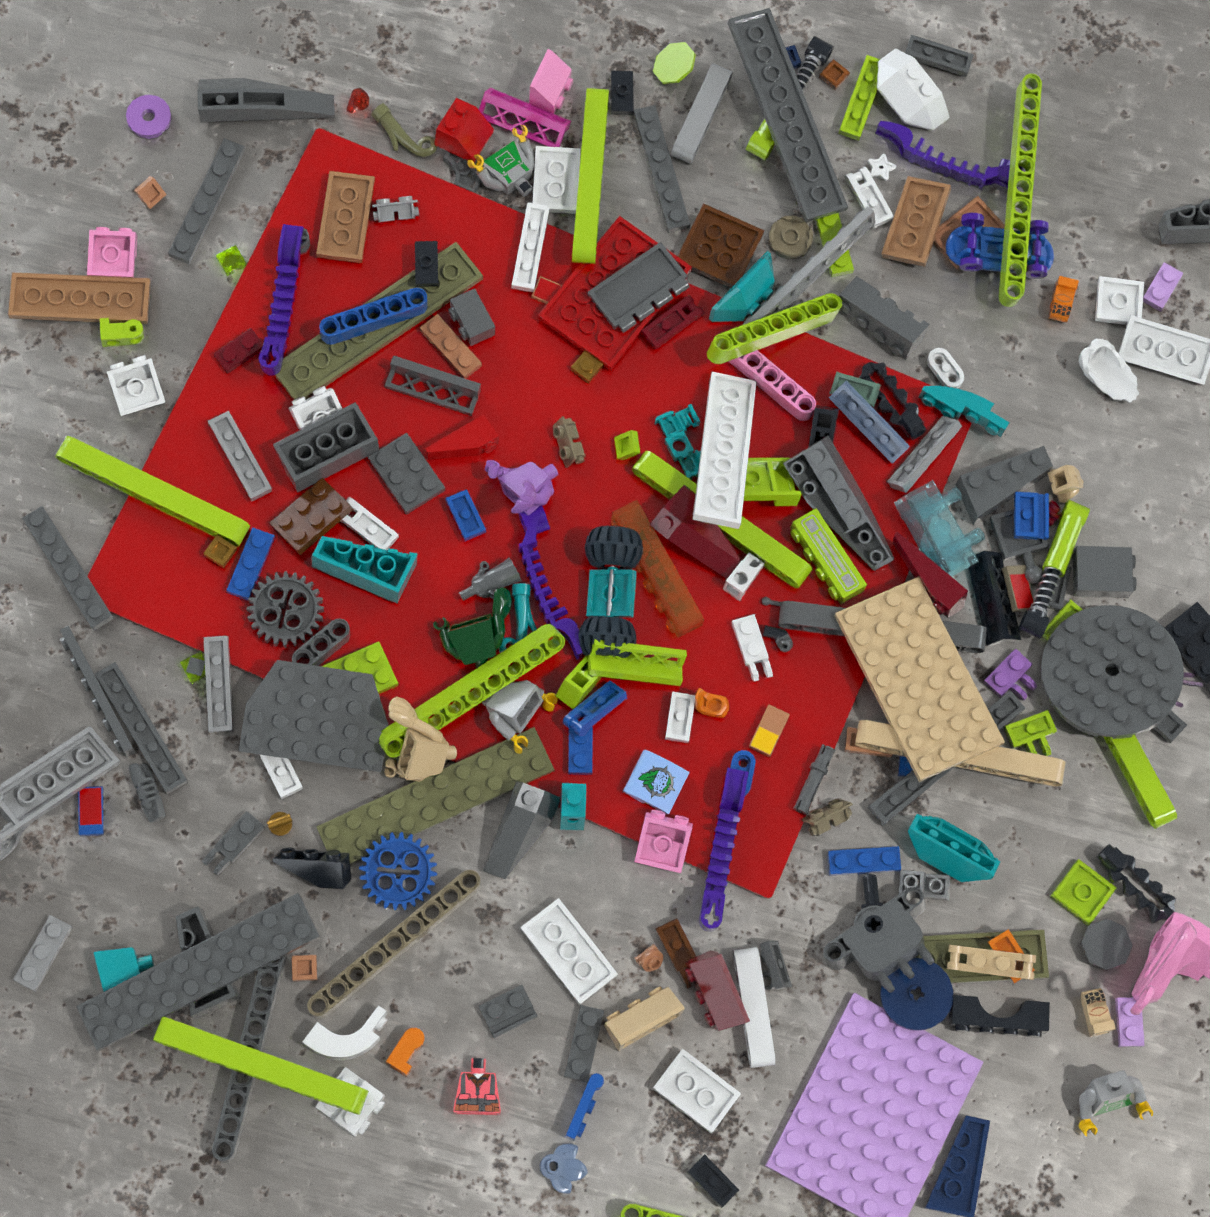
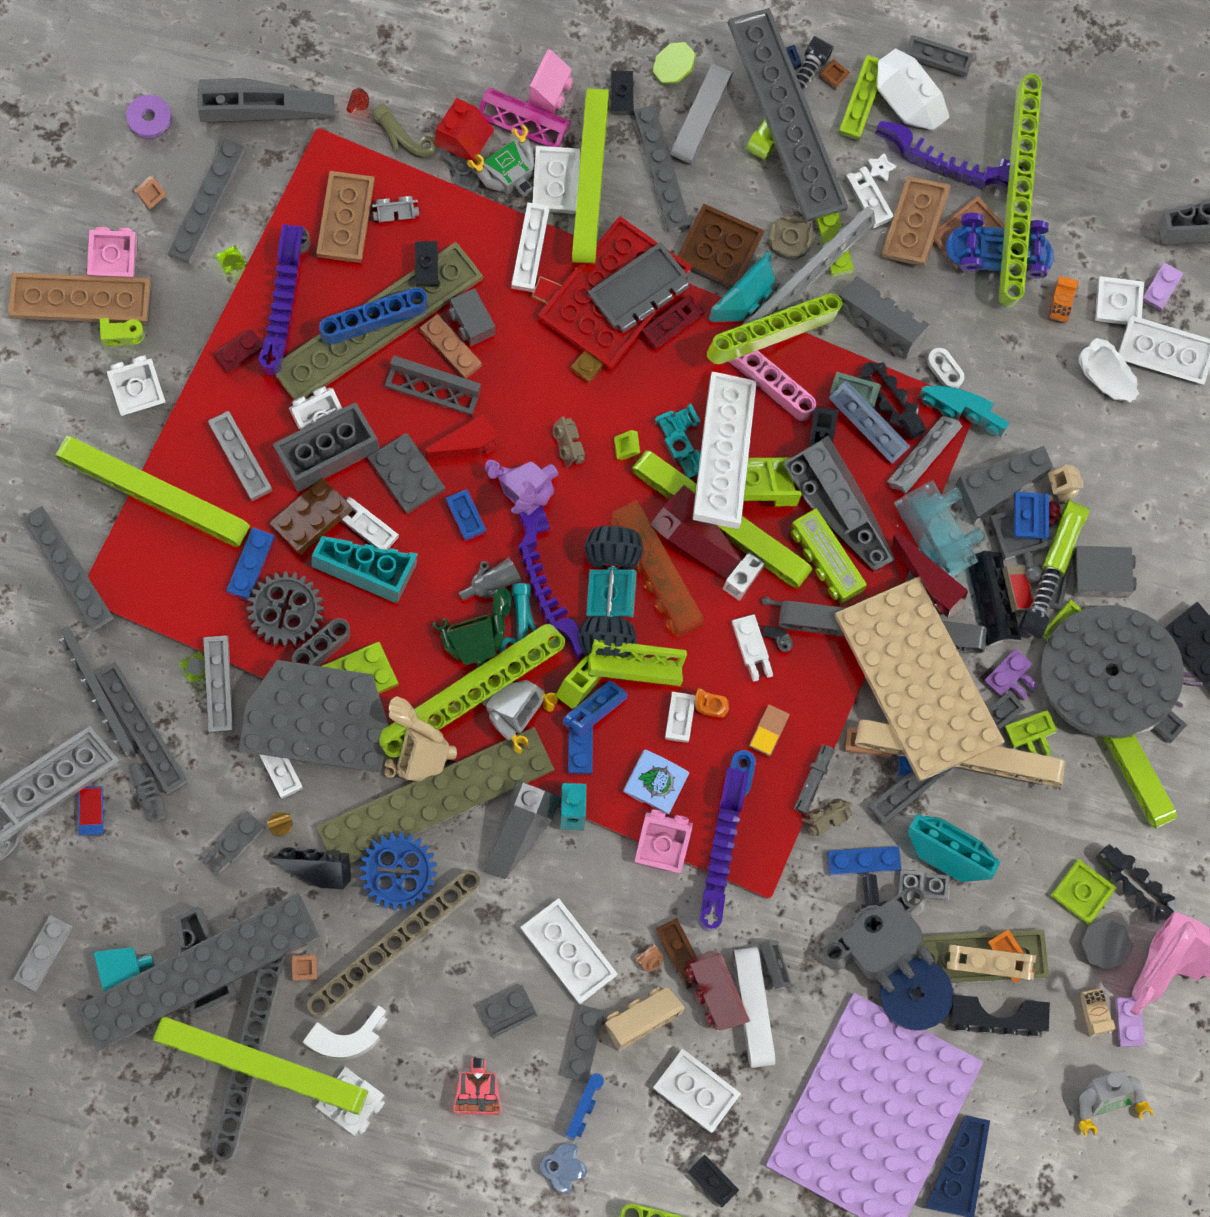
(220, 551): pearl gold plate -> none
(409, 1043): orange leg -> none

